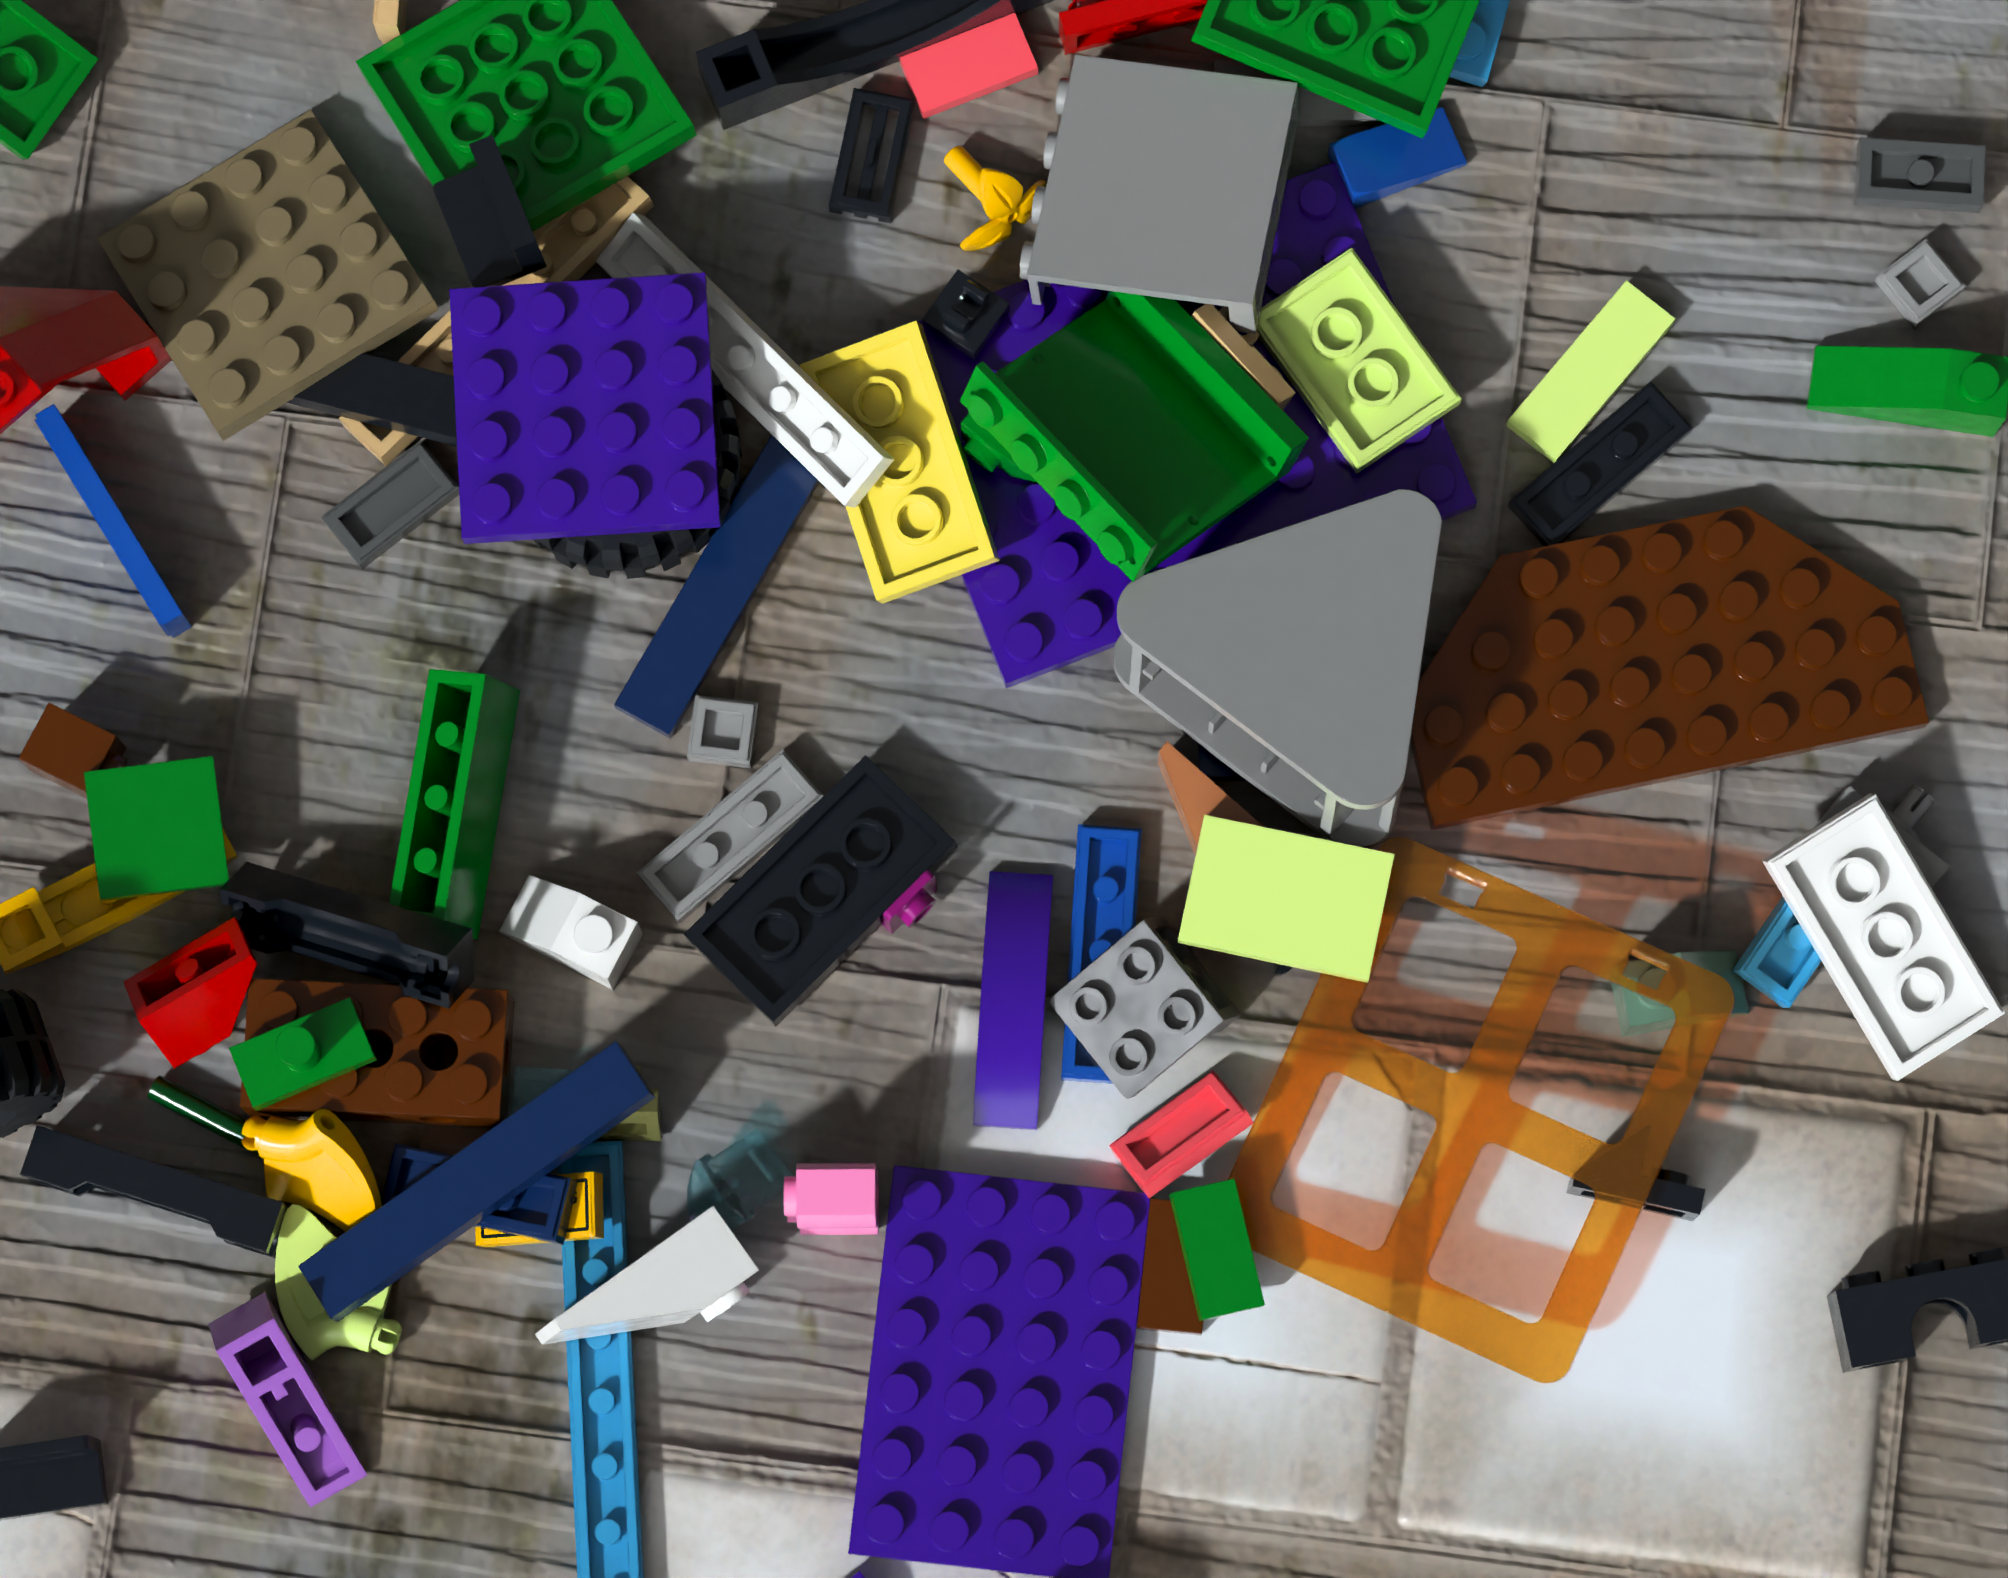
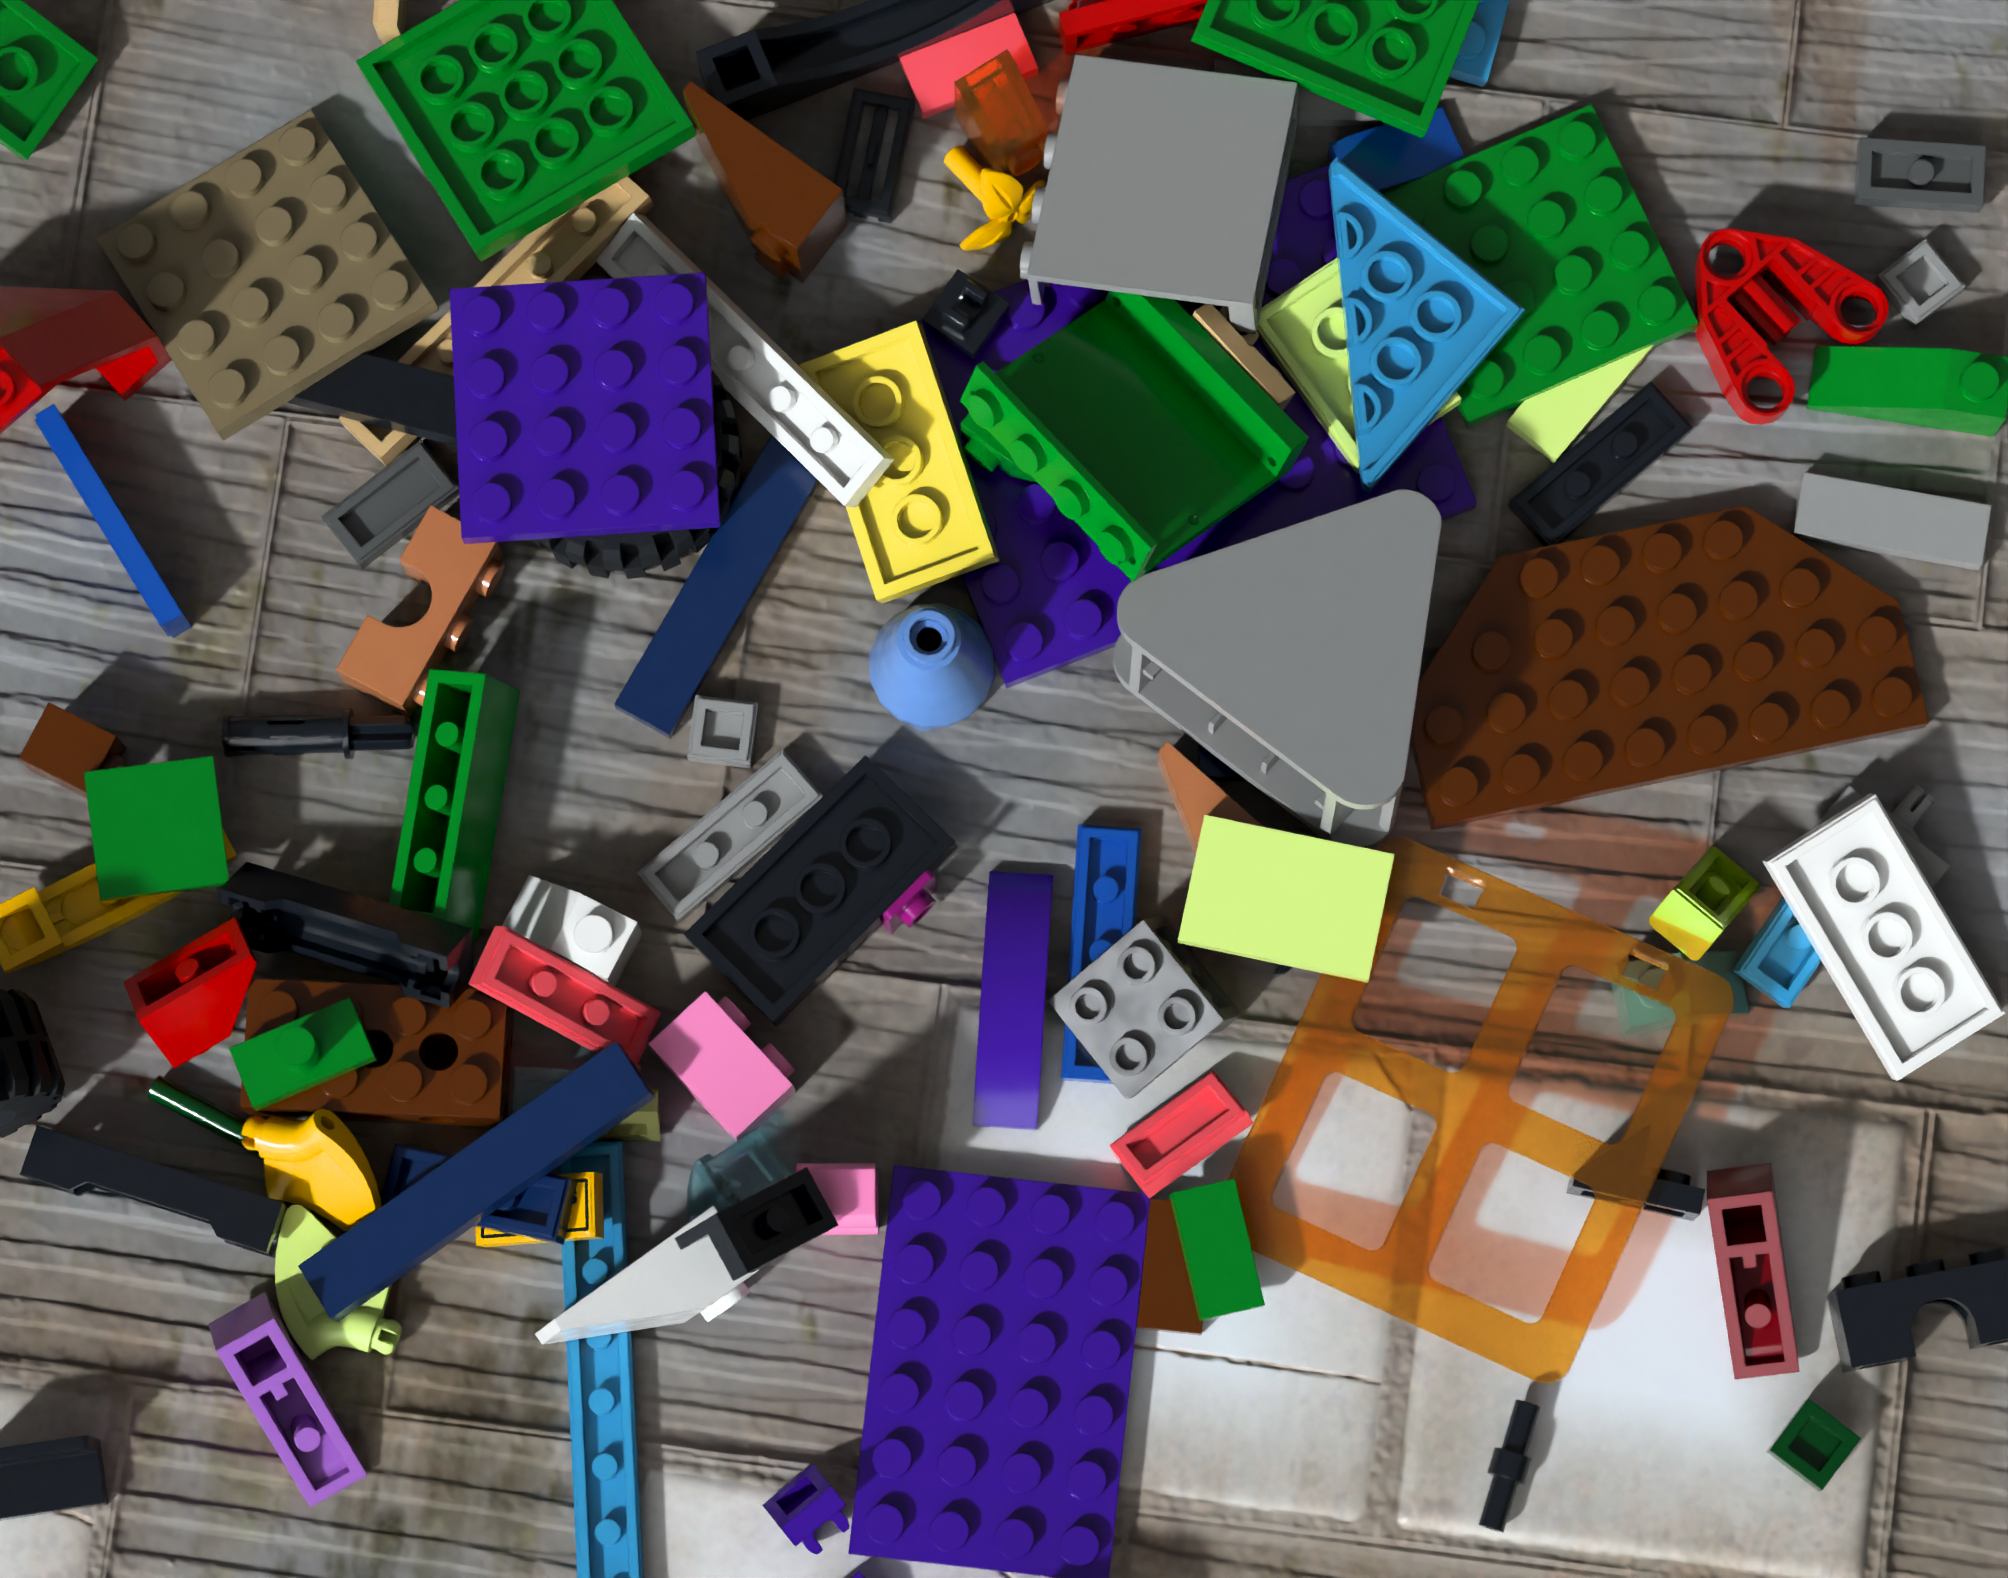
(315, 734): none -> black axle
(396, 661): none -> nougat arch
(488, 220): black panel -> none
(562, 995): none -> coral tile
(724, 1066): none -> bright pink brick
(765, 1224): none -> black panel
(777, 198): none -> reddish brown slope
(806, 1506): none -> dark purple tile
(936, 685): none -> medium blue cone
(1001, 116): none -> clear orange slope
(1411, 320): none -> dark azure tile
(1509, 1465): none -> black bar
(1567, 243): none -> green plate
(1703, 903): none -> lime slope
(1752, 1270): none -> dark red slope
(1805, 278): none -> red connector
(1813, 1445): none -> dark green plate
(1891, 521): none -> light grey tile

